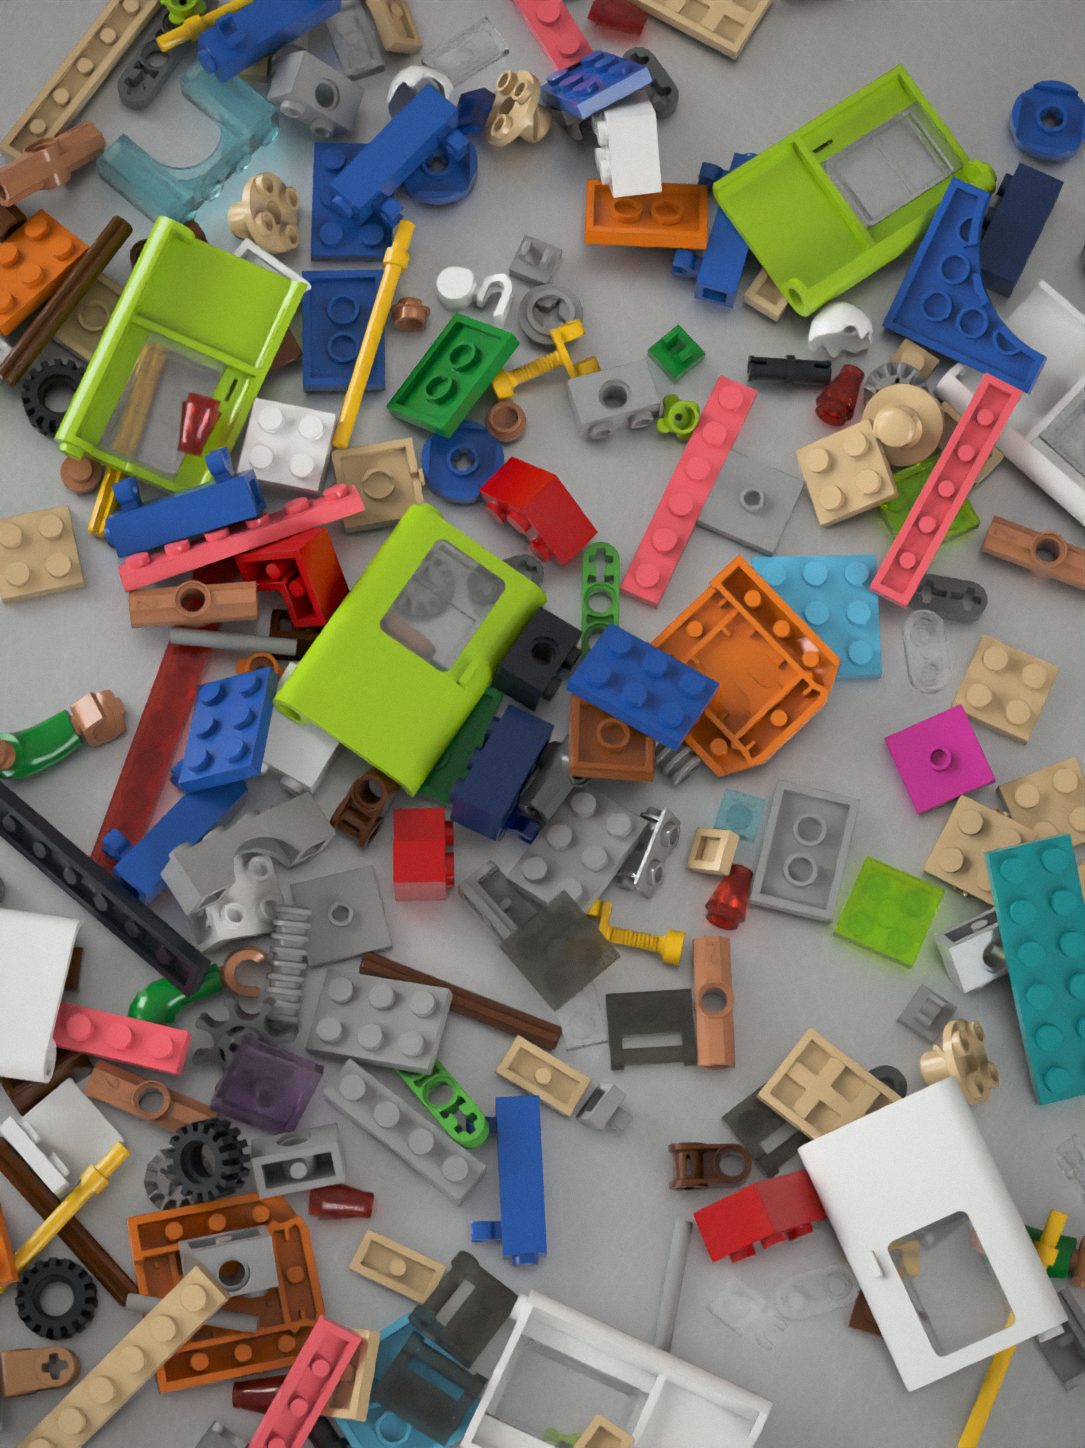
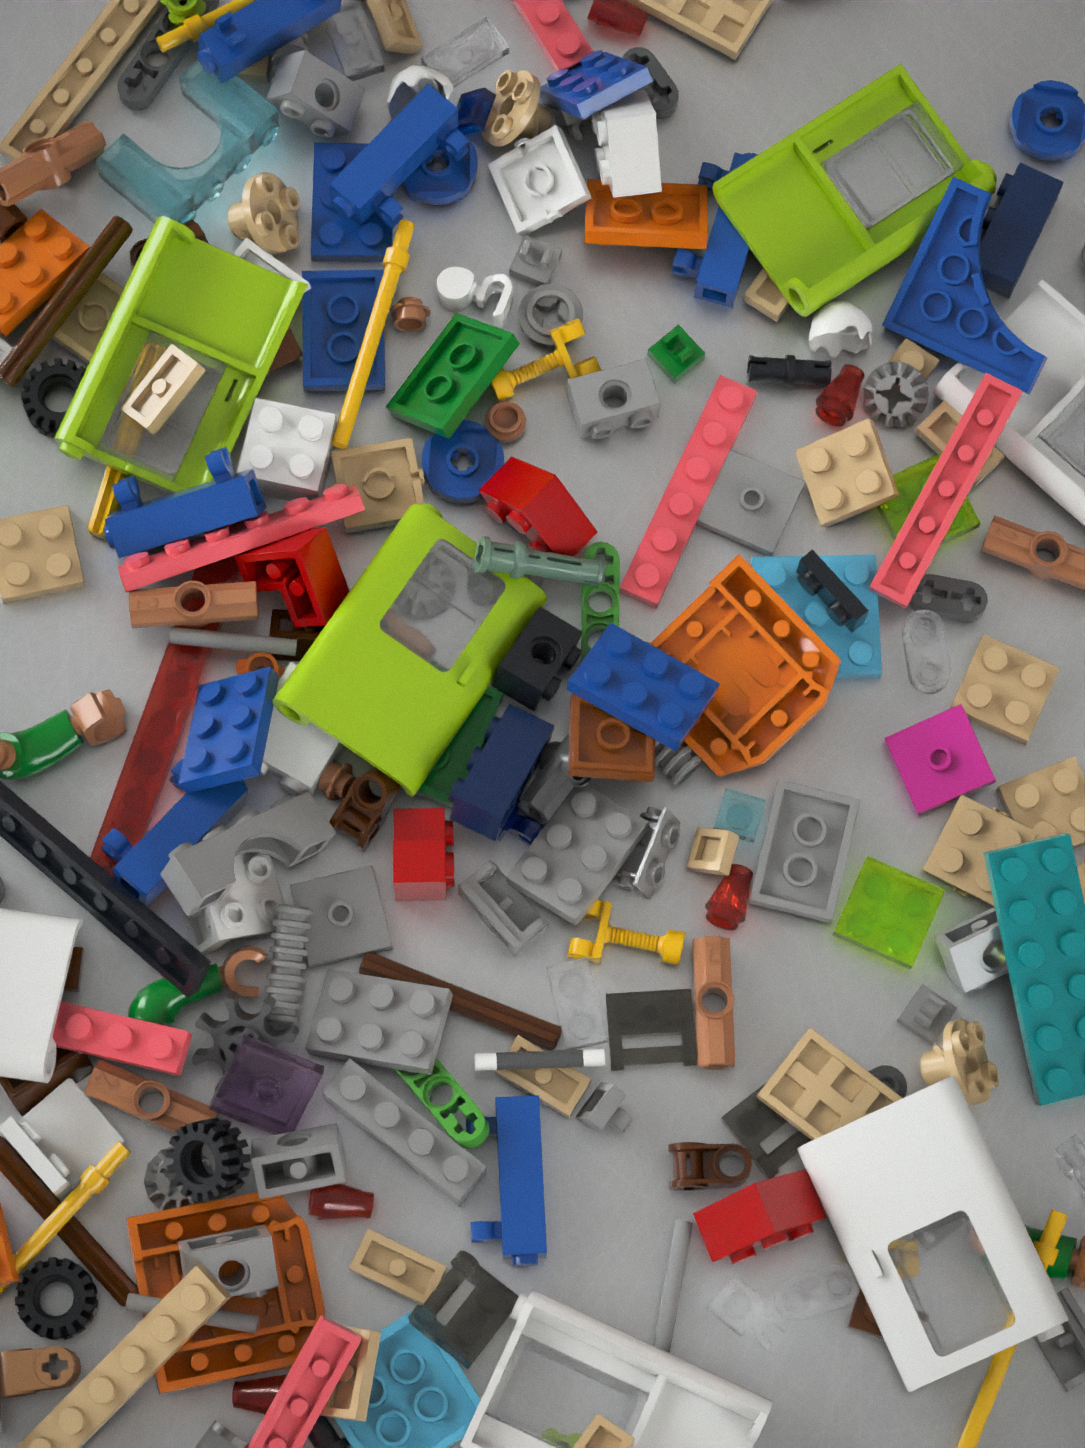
(81, 474): nougat plate -> none
(163, 389): none -> tan plate
(197, 423): clear red cone -> none
(336, 780): none -> nougat plate
(420, 1401): clear smoke plate -> none
(521, 560): none -> sand green pin
(539, 180): none -> white plate
(539, 1059): none -> dark grey bar
(559, 950): clear smoke plate -> none
(689, 417): lime plate -> none
(841, 603): none -> black plate
(906, 423): tan plate -> none

